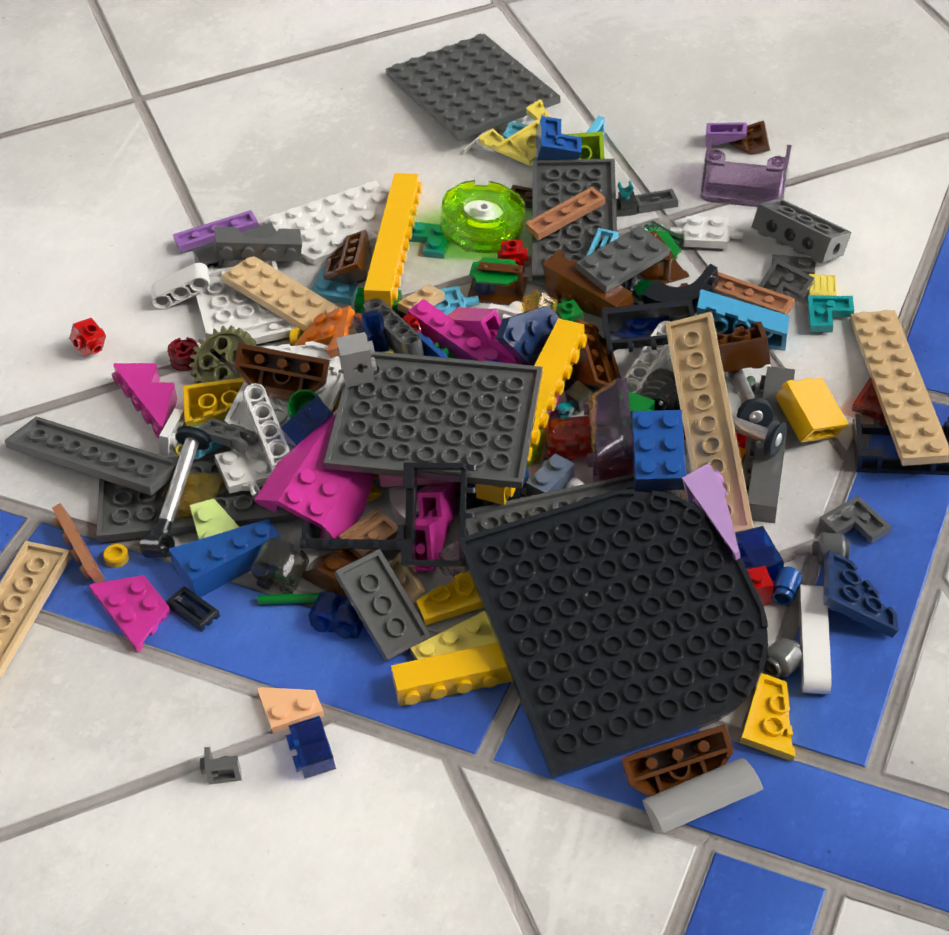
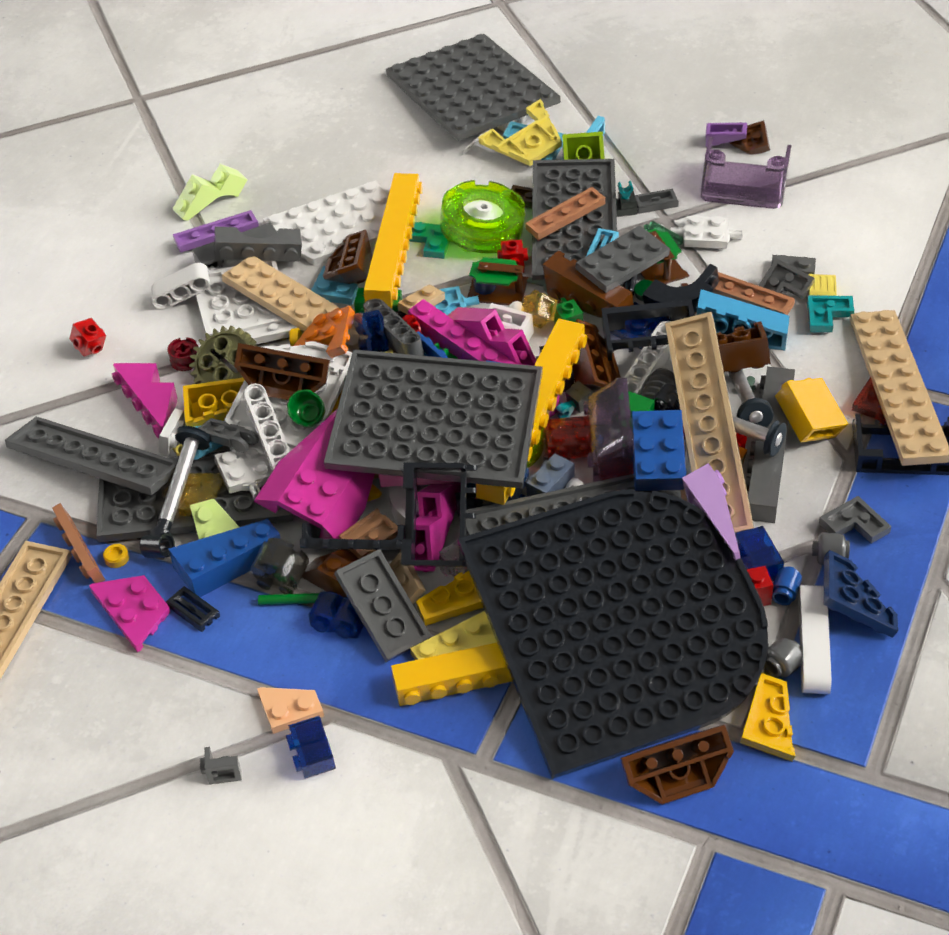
(201, 192): none -> yellowish green arch
(306, 420): clear blue brick -> none
(356, 359): light grey brick -> none
(527, 333): dark blue plate -> none
(553, 144): blue panel -> none
(702, 795): light grey brick -> none
(801, 230): dark grey brick -> none

